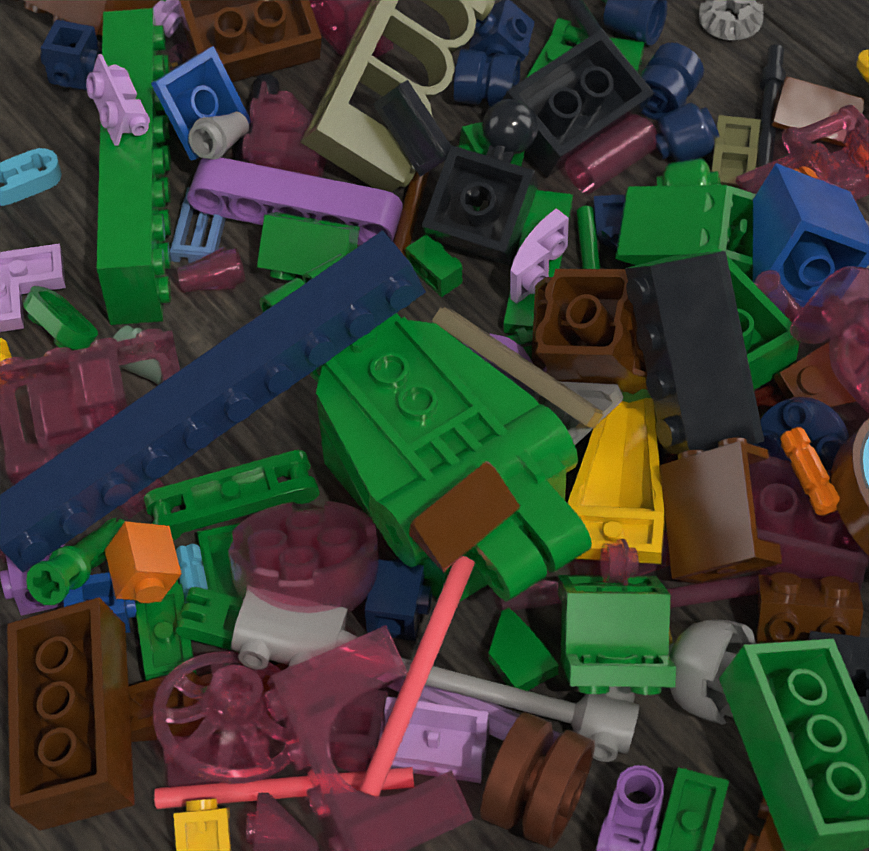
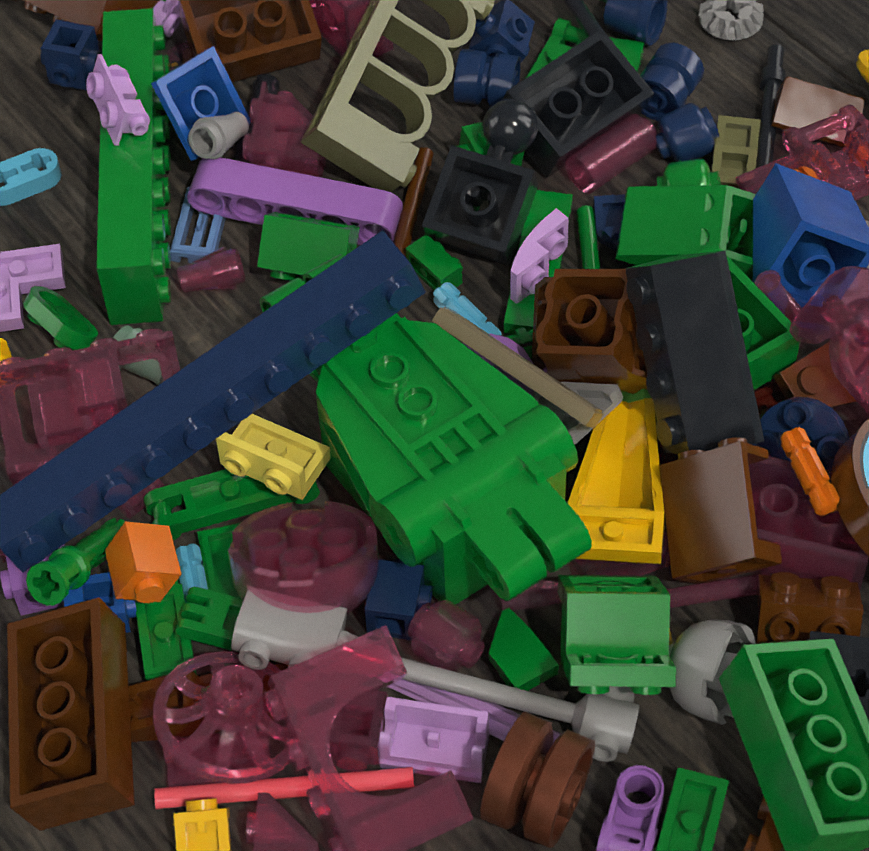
(273, 456): none -> light yellow bracket
(413, 127): black tile -> none
(416, 677): coral piece -> none
(446, 636): none -> clear pink head
(448, 297): none -> medium azure axle
(464, 516): reddish brown slope -> none
(618, 562): clear pink plate -> none

